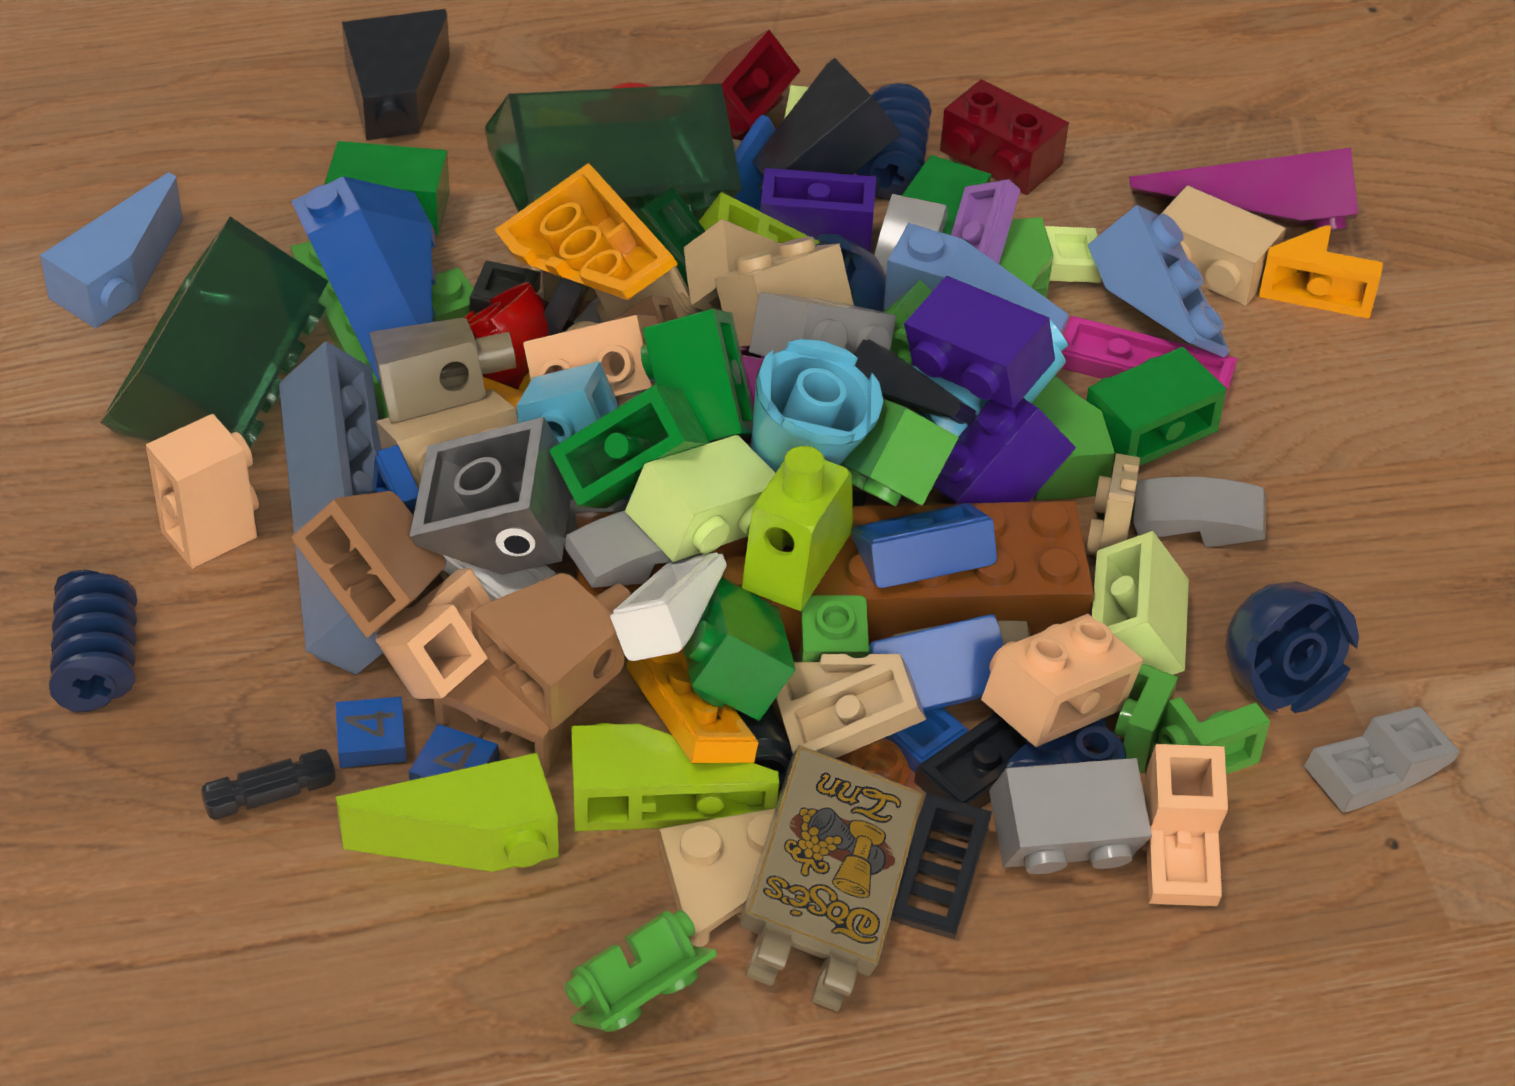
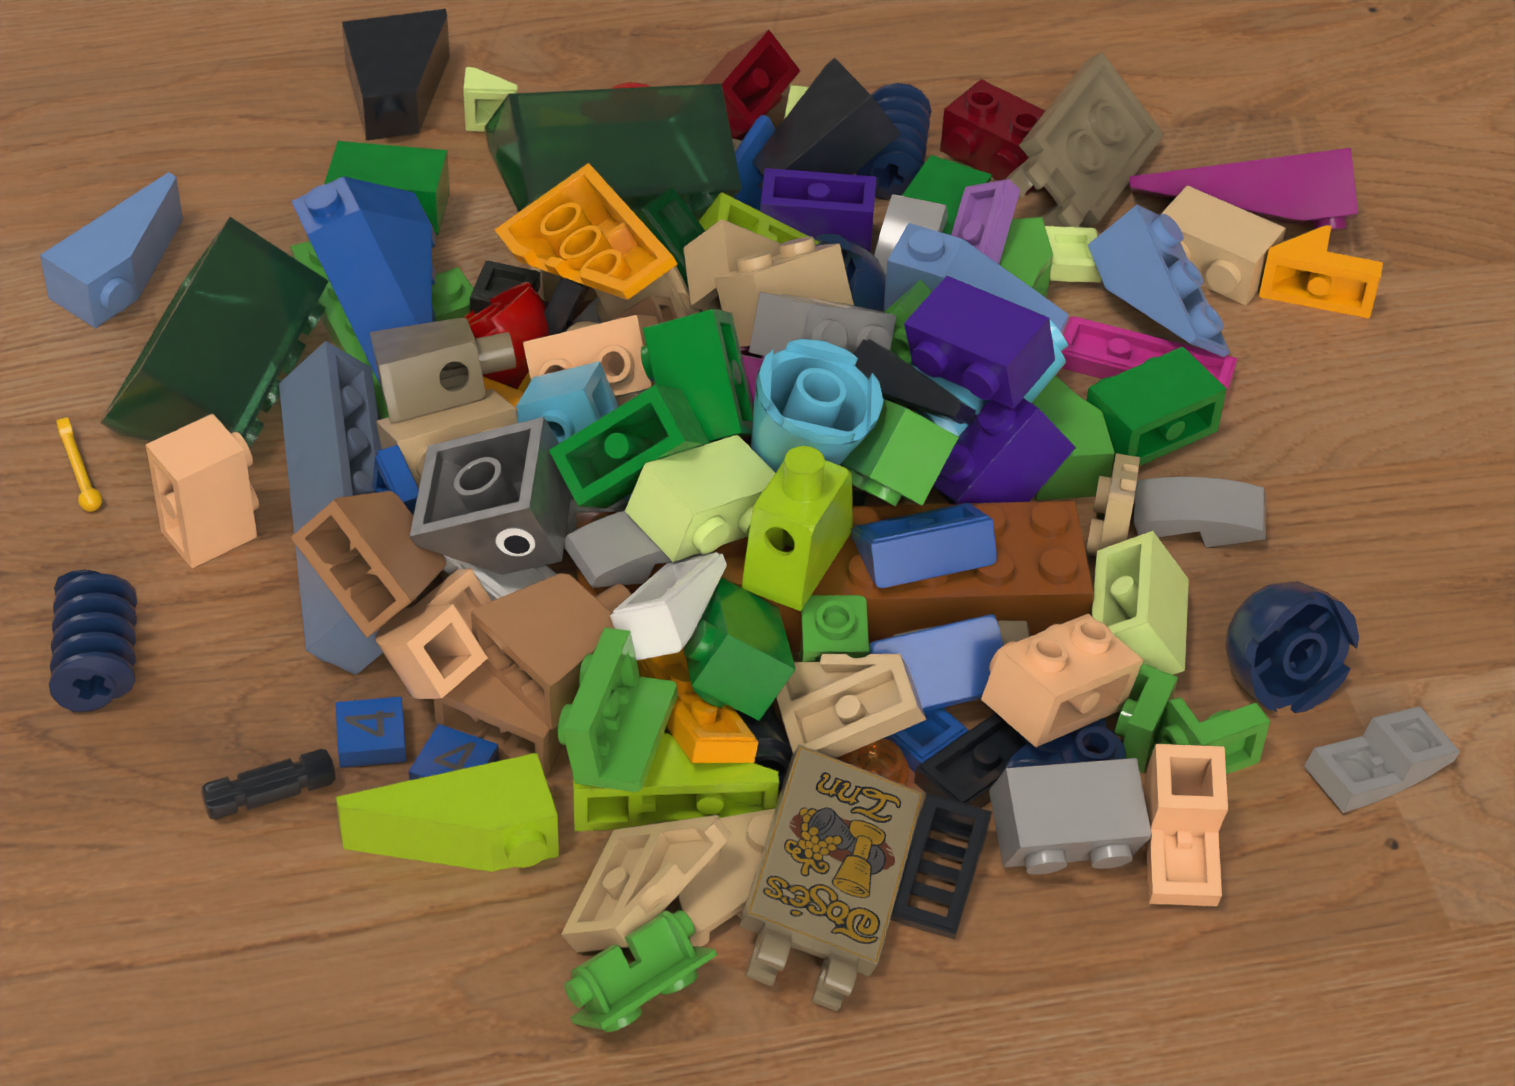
(89, 498): none -> yellow hinge
(483, 97): none -> yellowish green slope
(615, 717): none -> bright green bracket
(639, 878): none -> tan wing
(1087, 145): none -> dark tan tile

